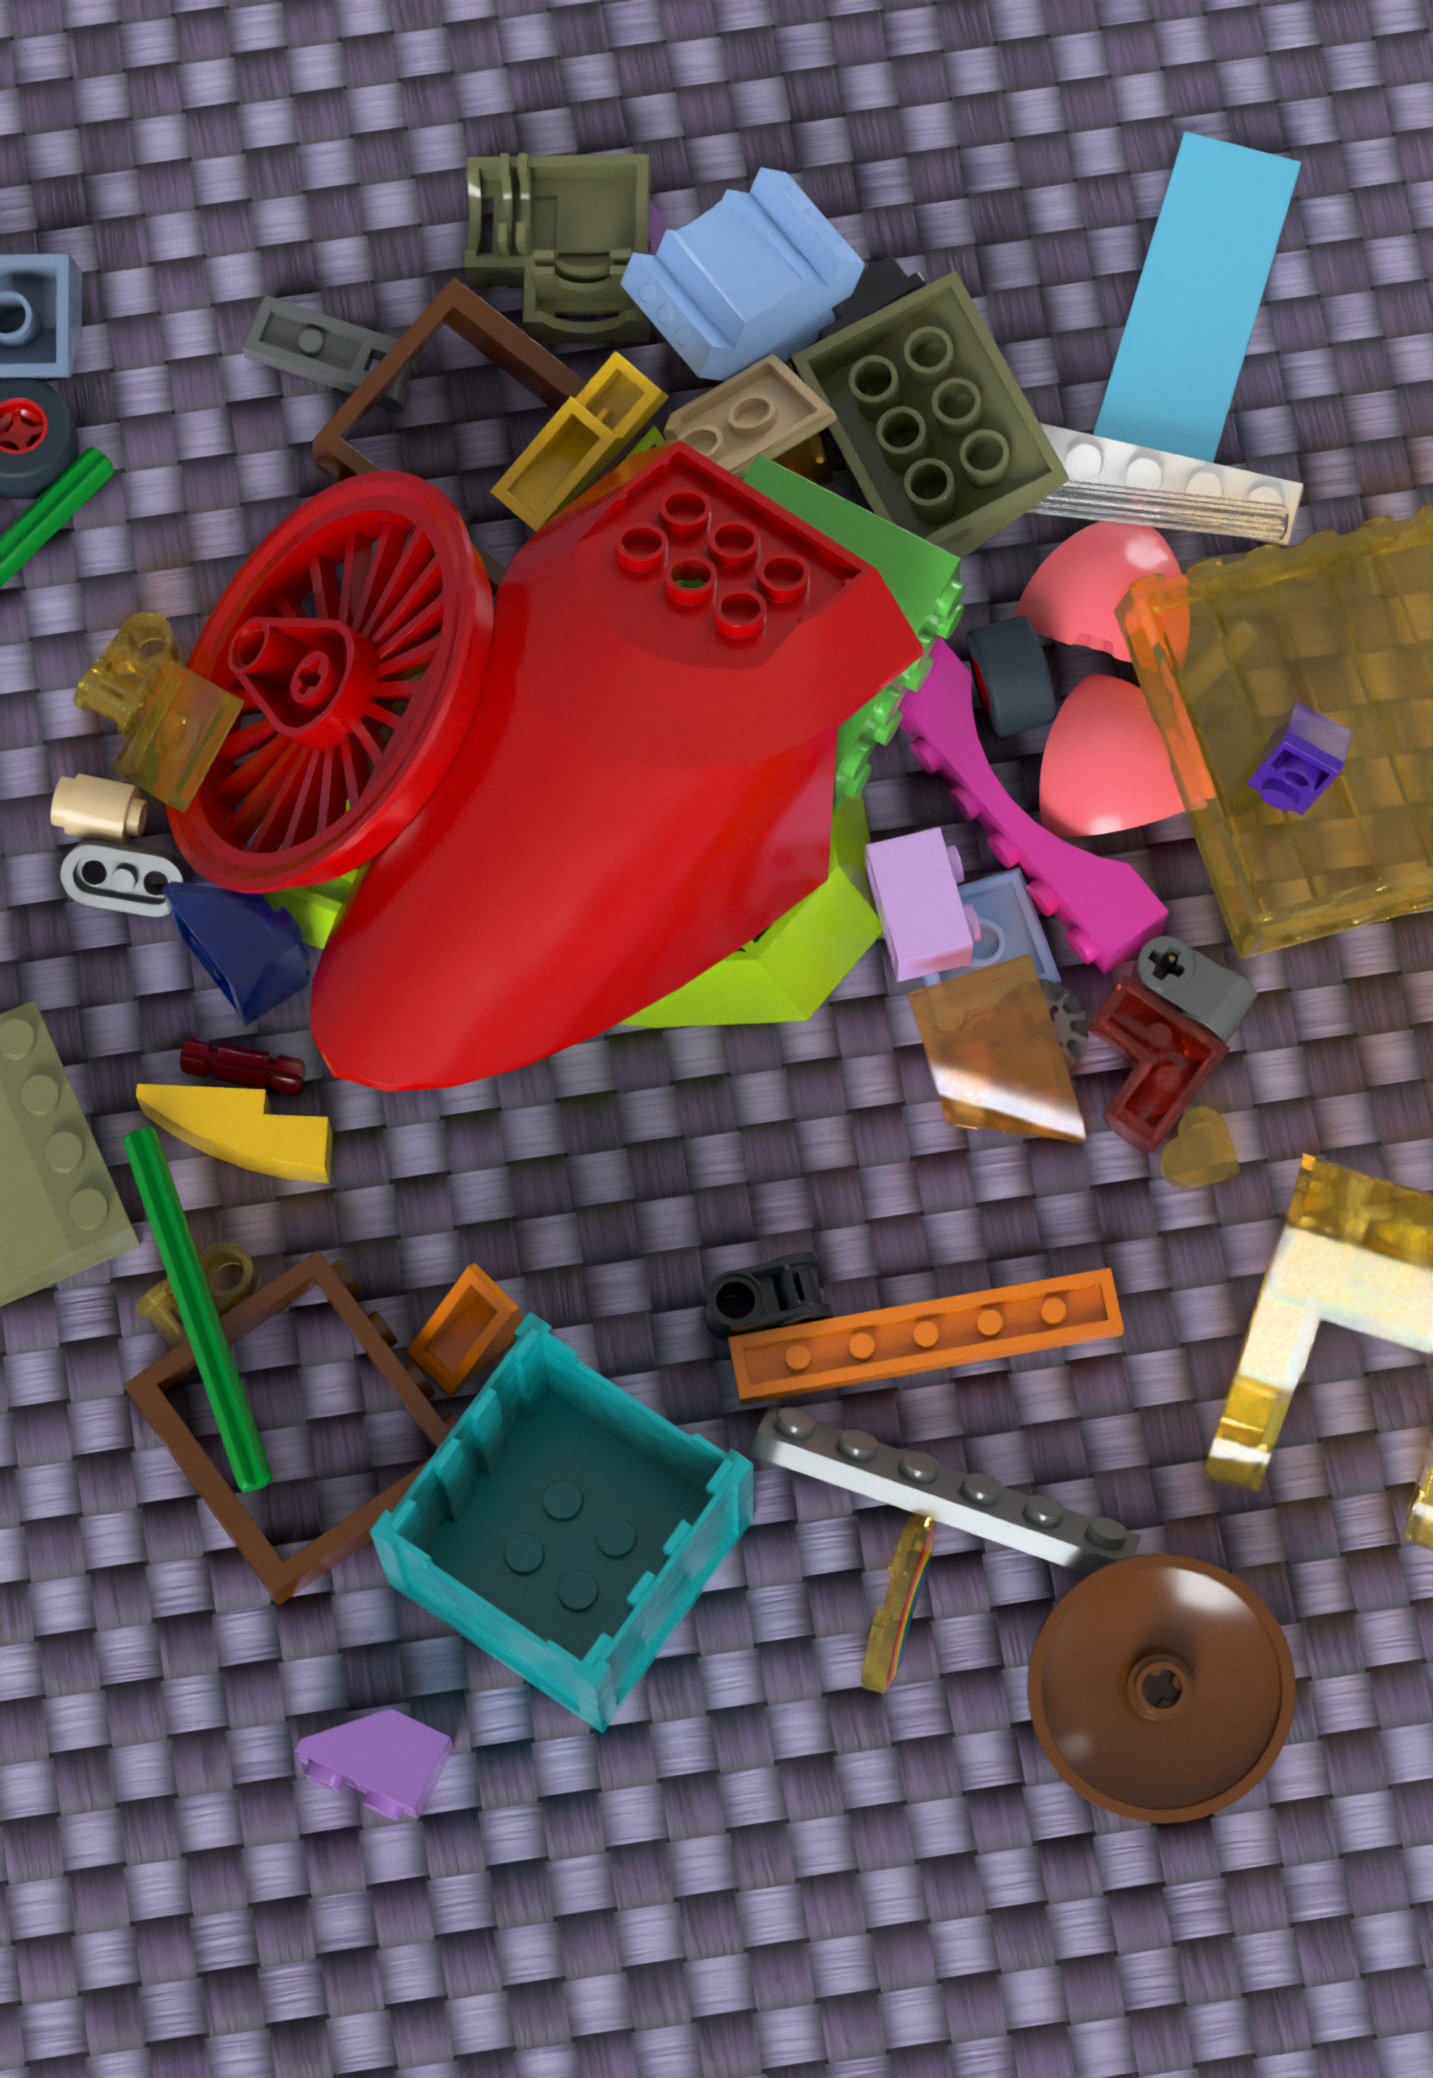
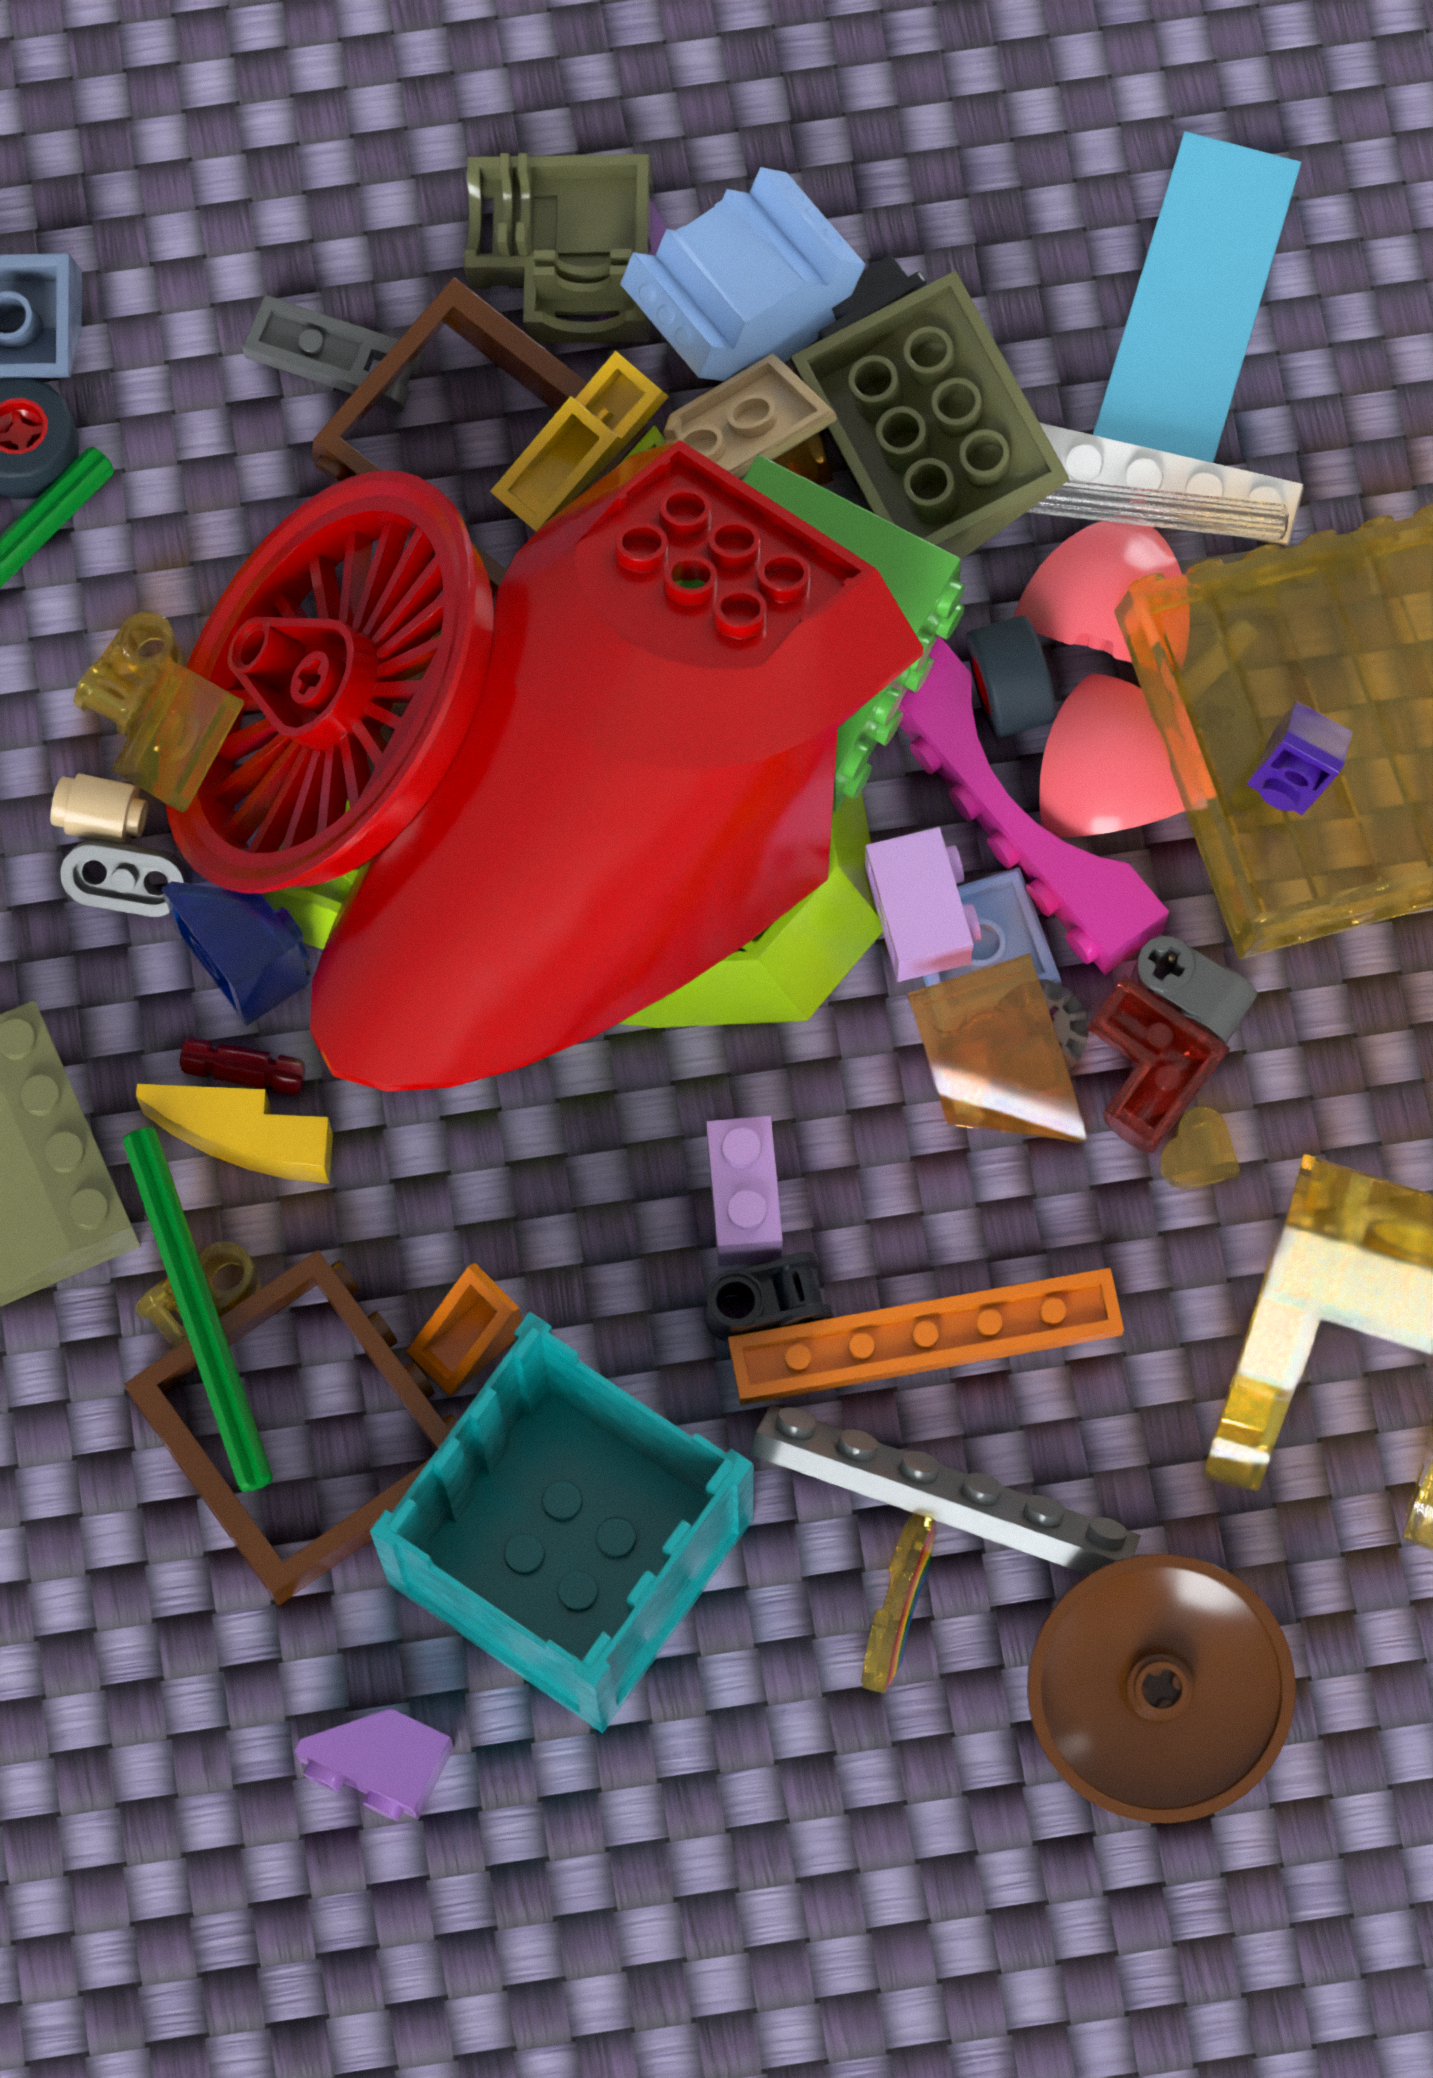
(744, 1190): none -> lavender brick

